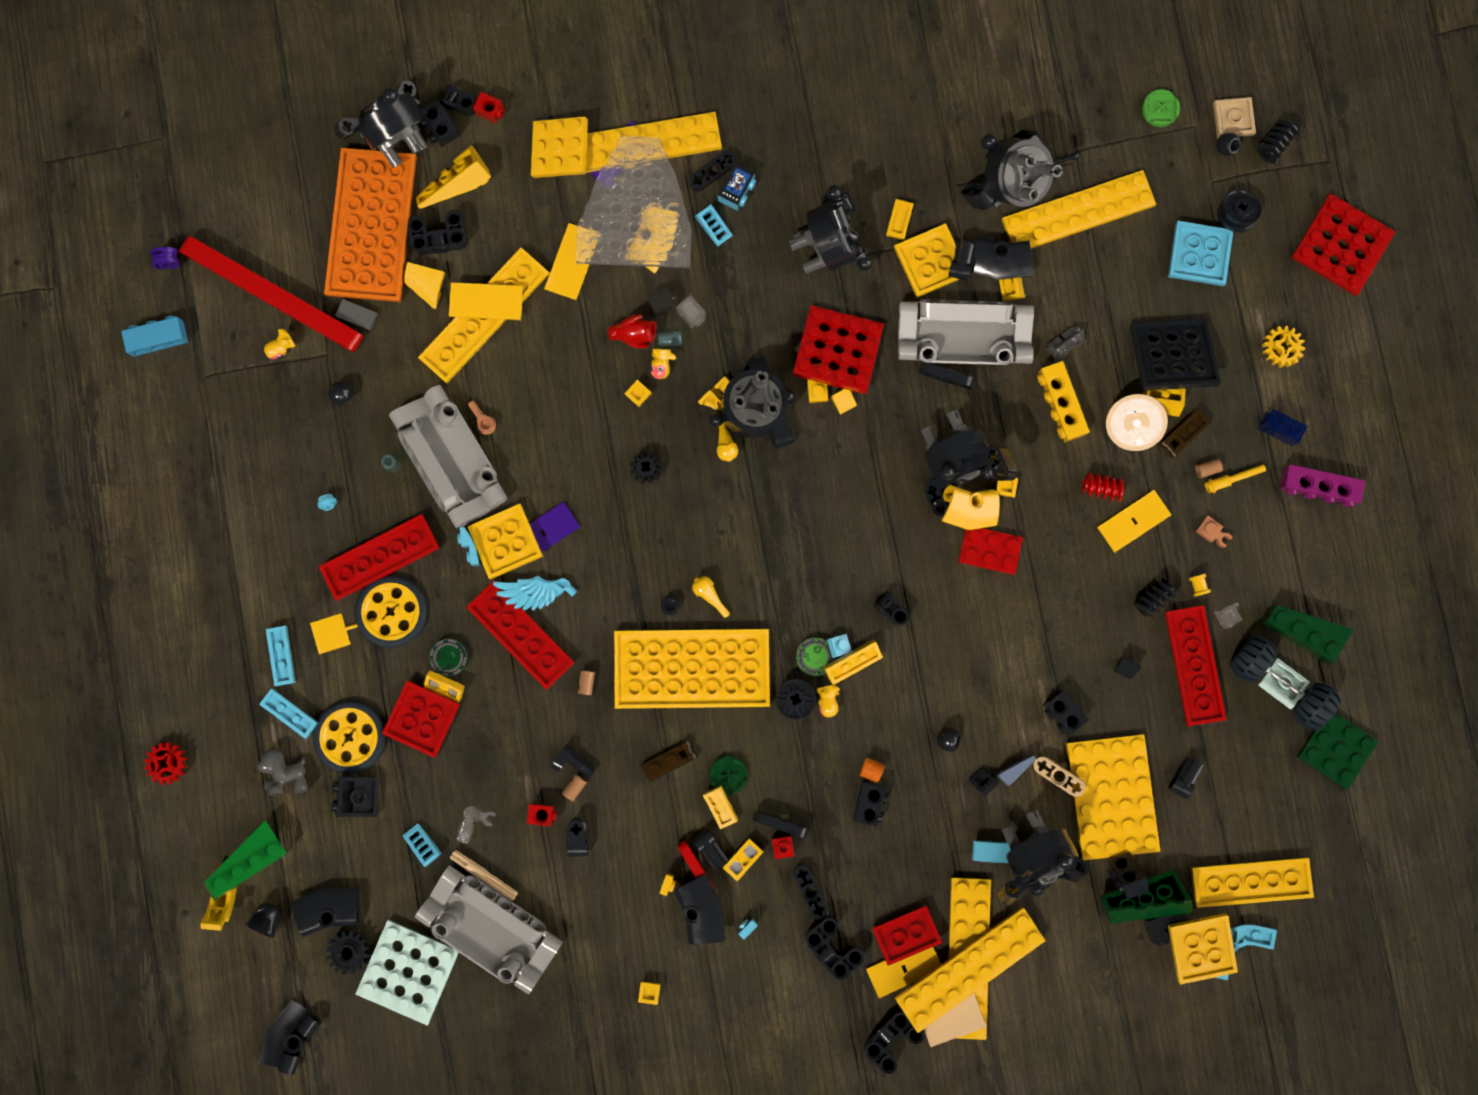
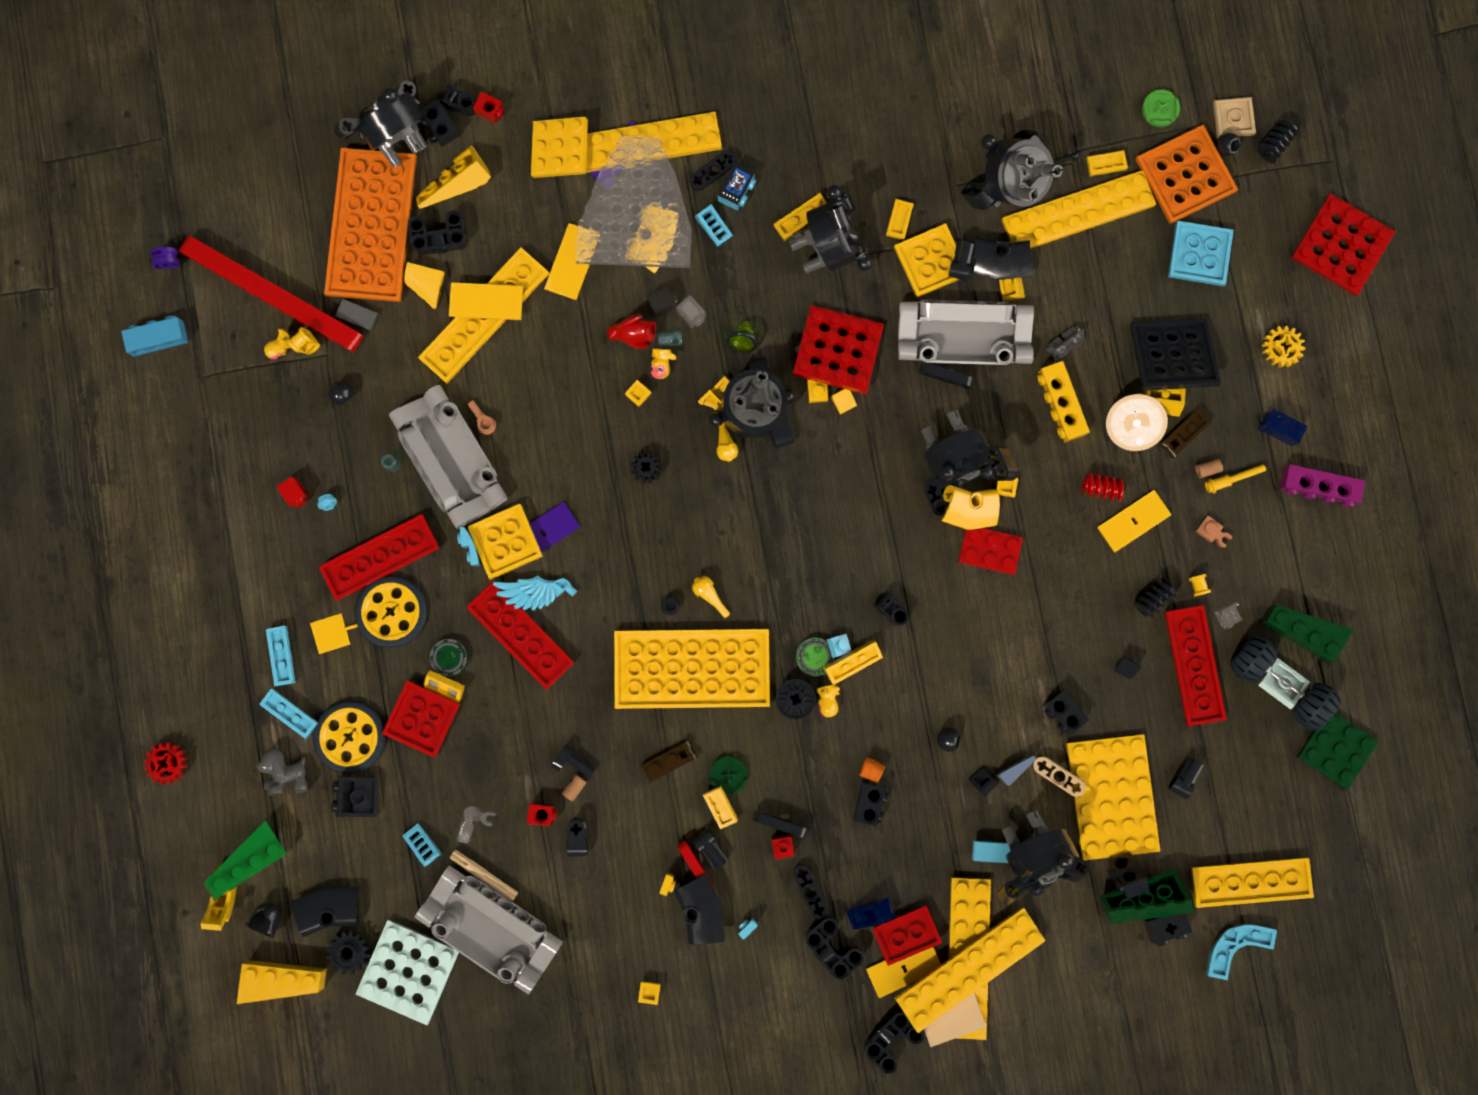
(277, 980): none -> yellow wedge
(278, 1047): black panel -> none
(293, 492): none -> red brick
(303, 342): none -> yellow piece
(586, 682): medium nougat piece -> none
(742, 339): none -> clear neon green hat
(743, 859): yellow piece -> none
(797, 219): none -> yellow plate
(871, 914): none -> clear blue slope
(1106, 163): none -> yellow plate
(1202, 948): yellow plate -> none
(1207, 154): none -> orange piece
(1239, 211): black wheel -> none

